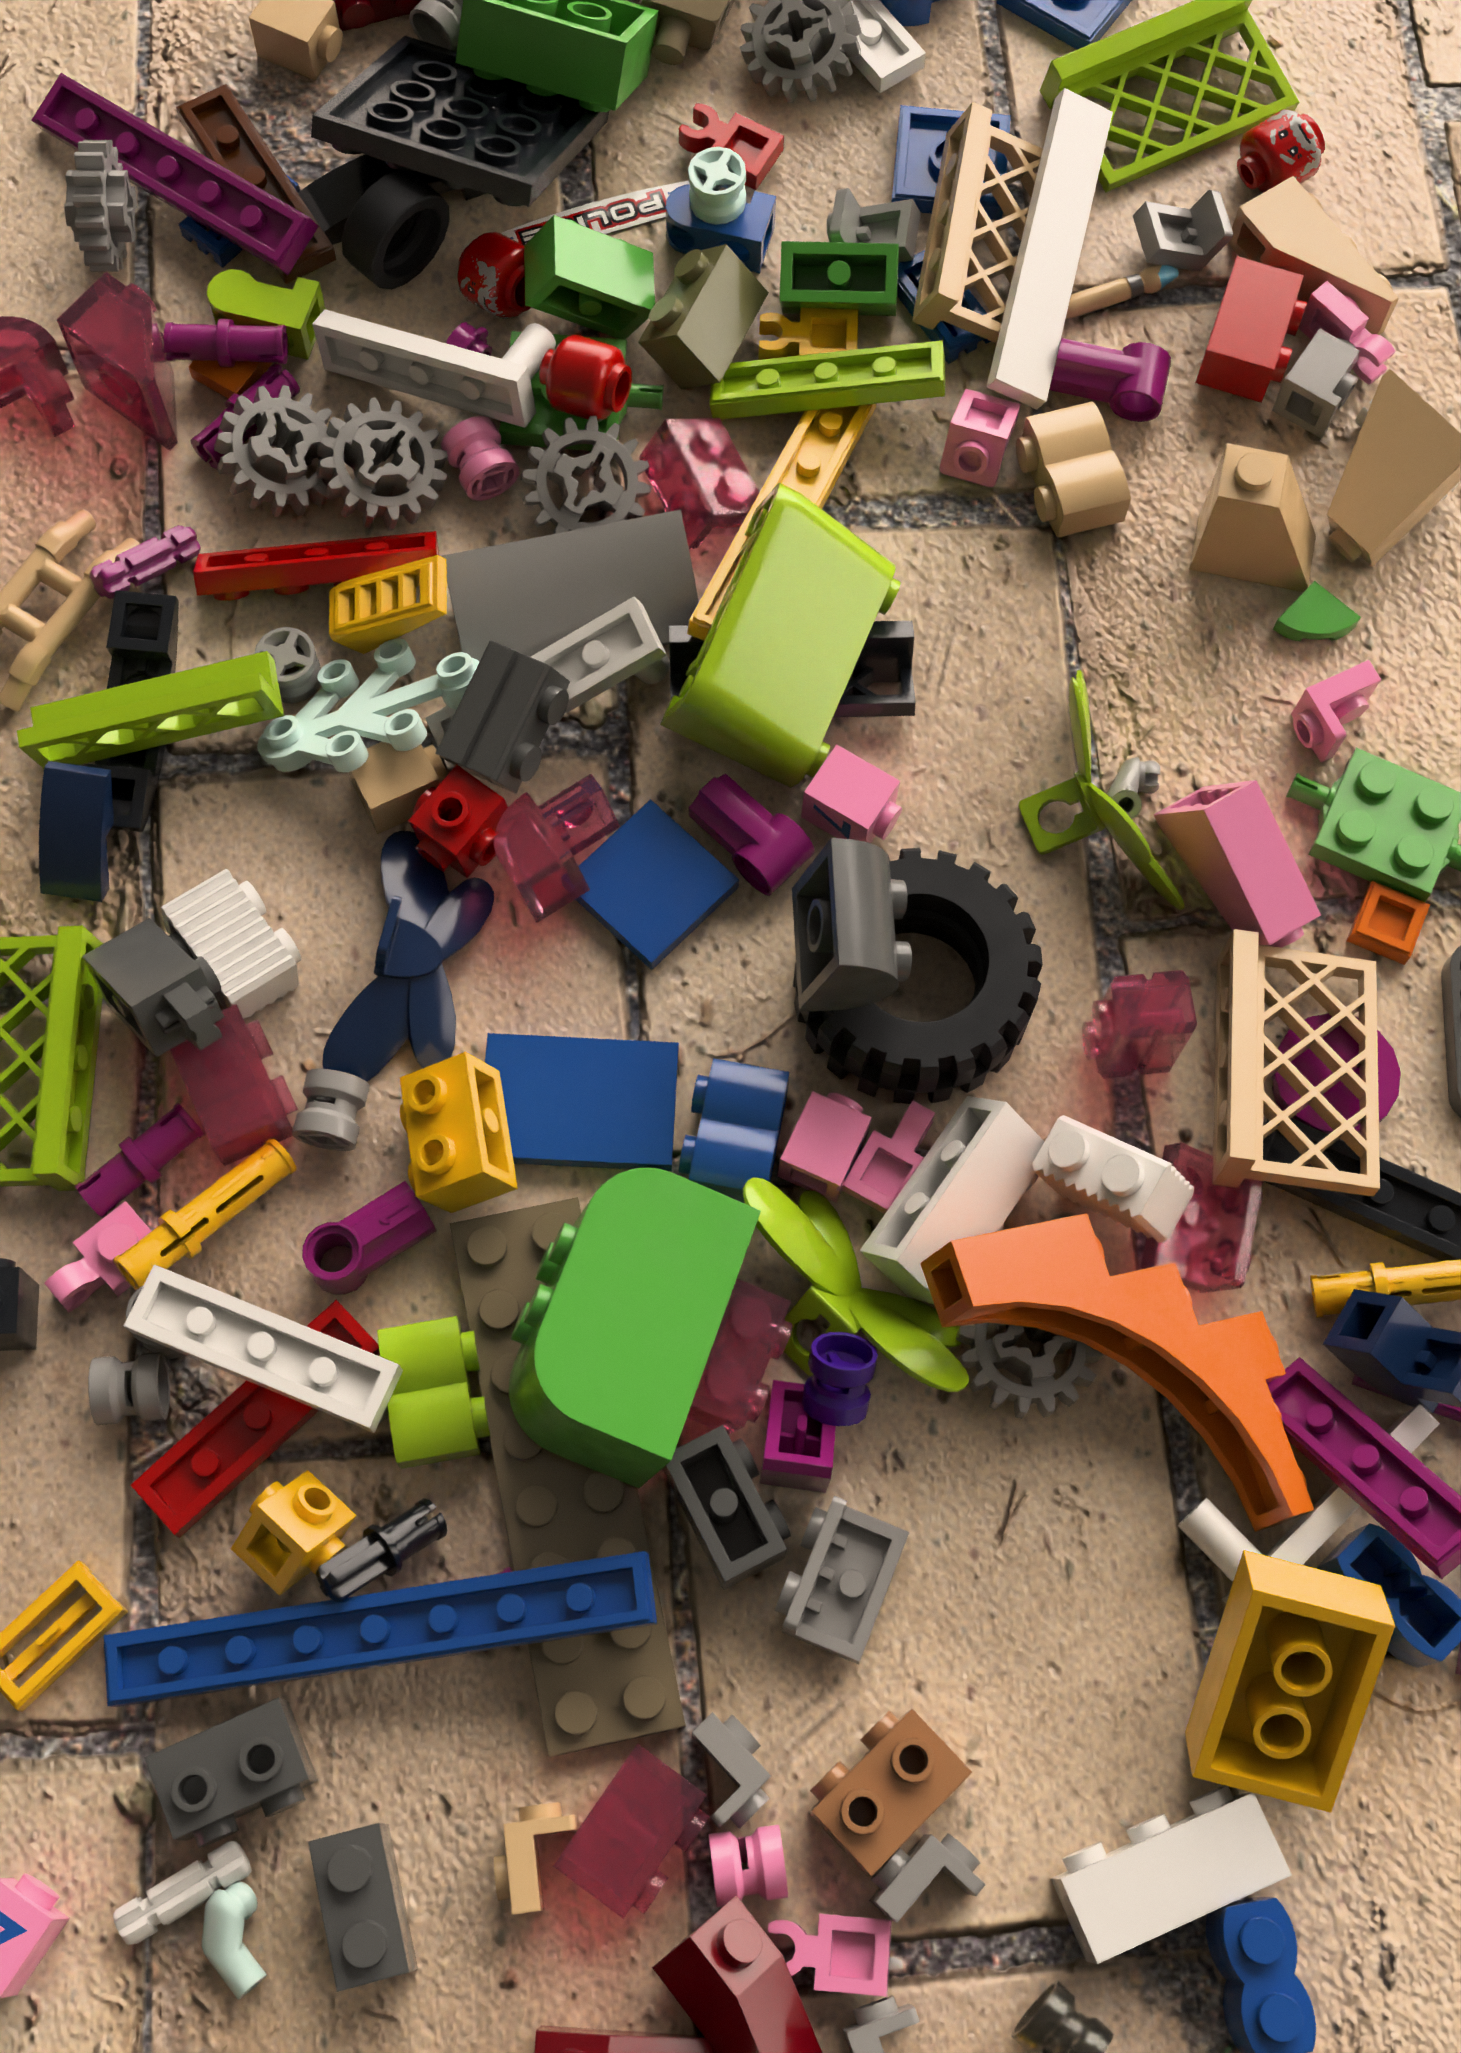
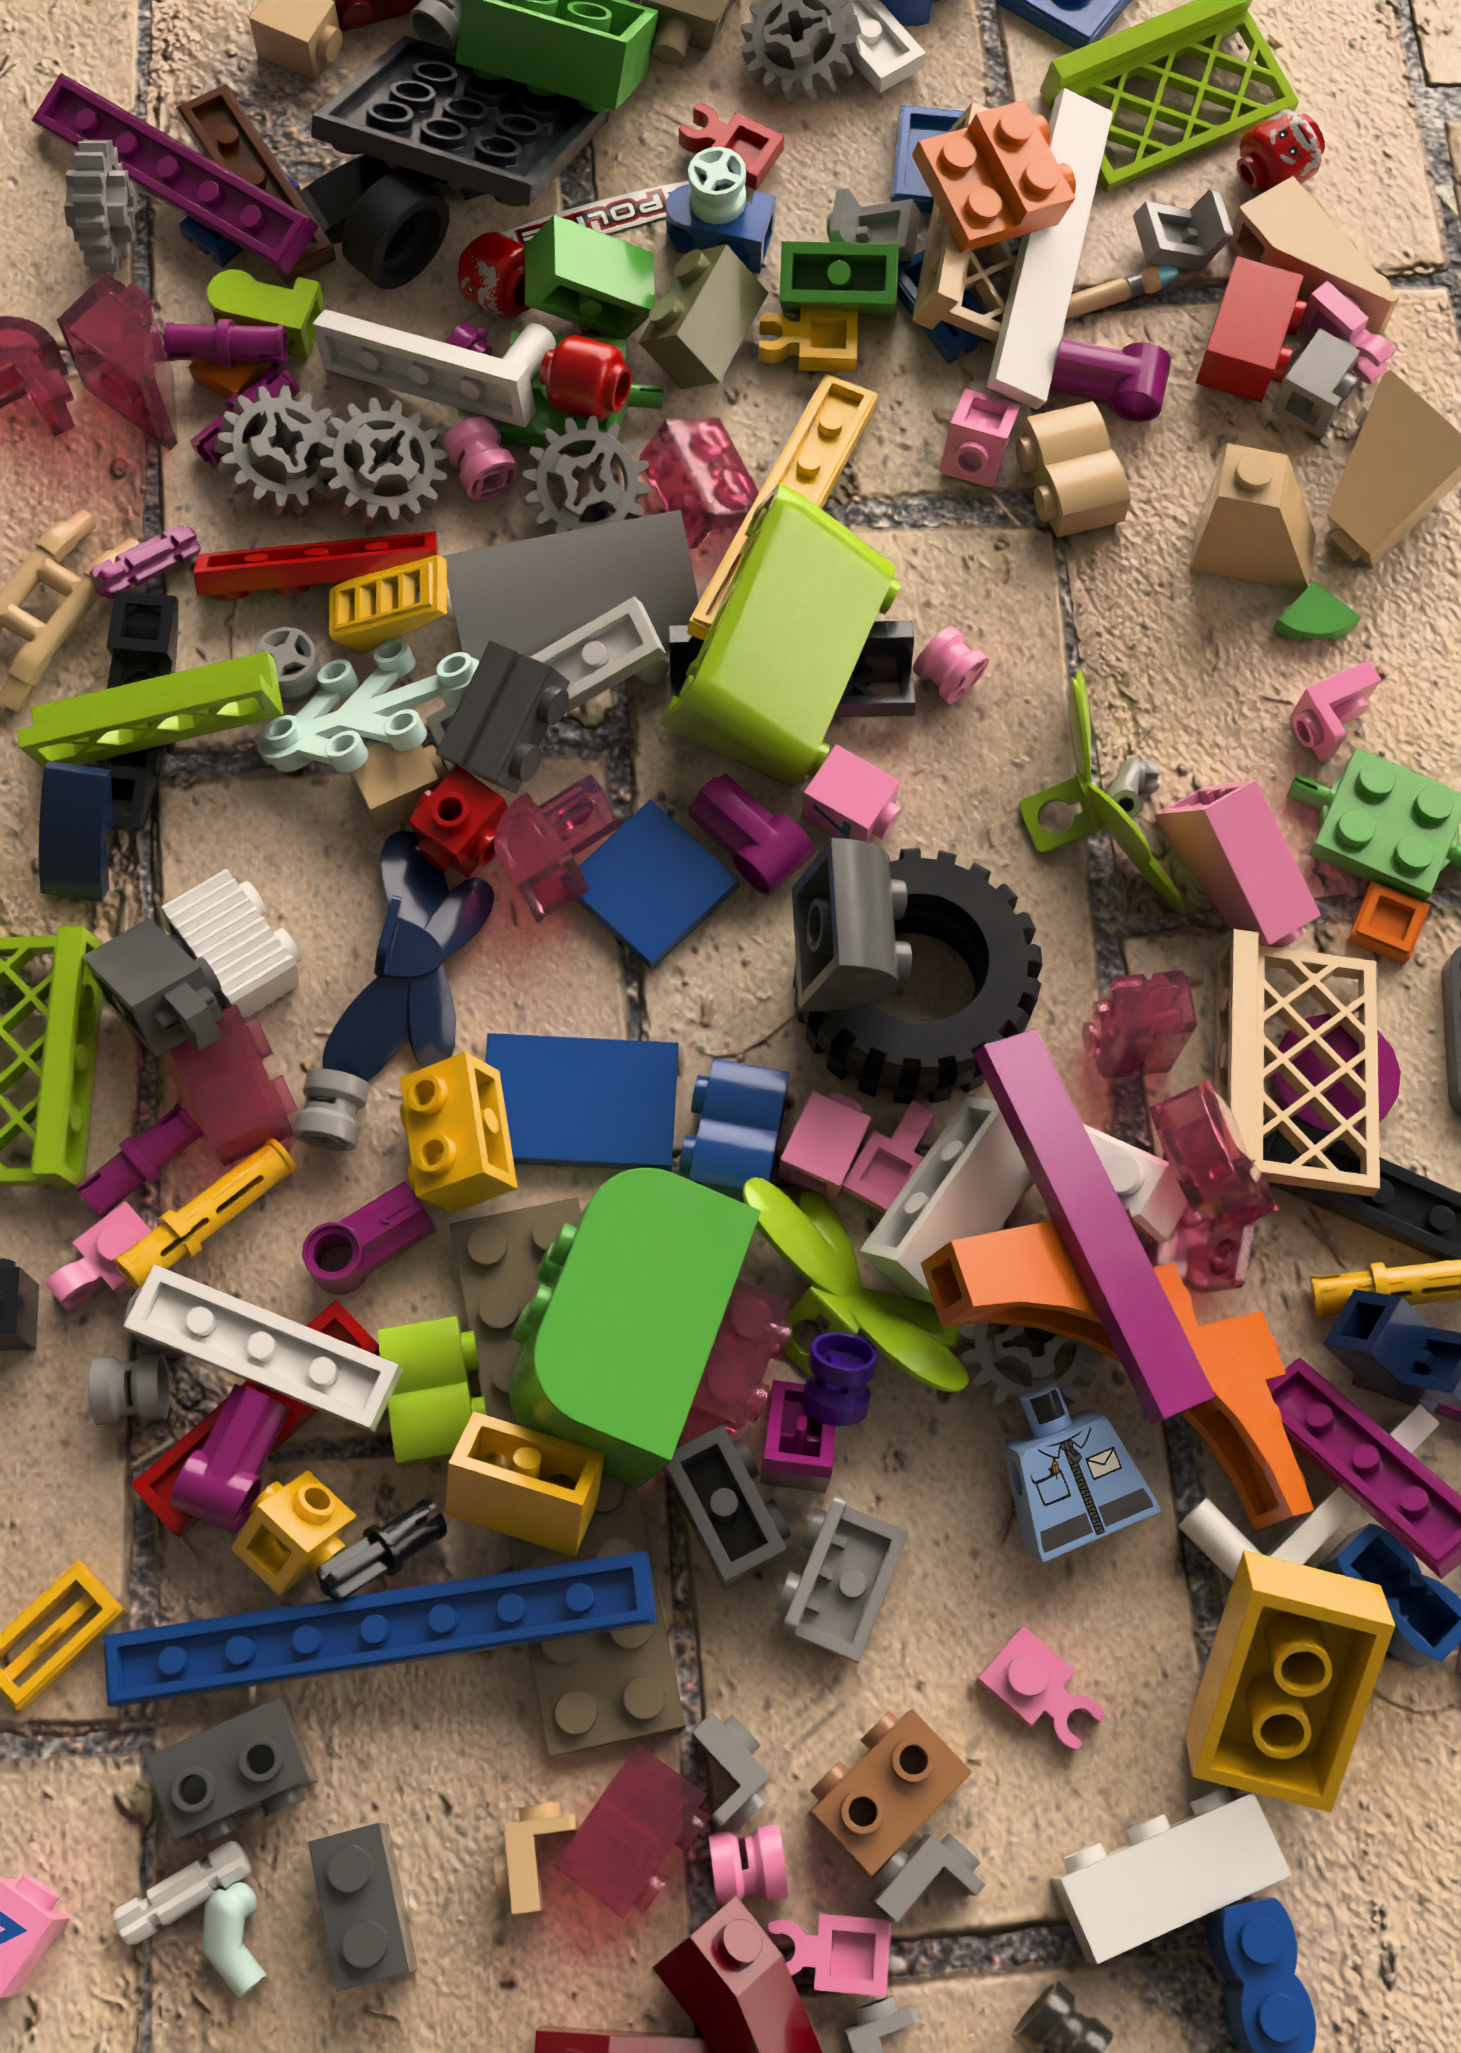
(224, 1475): none -> magenta piece
(523, 1483): none -> yellow brick
(830, 380): lime tile -> none
(950, 665): none -> bright pink wheel
(996, 177): none -> orange plate
(1032, 1682): none -> bright pink plate
(1071, 1478): none -> light blue torso
(1094, 1226): none -> magenta tile
(1211, 1159): none -> clear pink brick

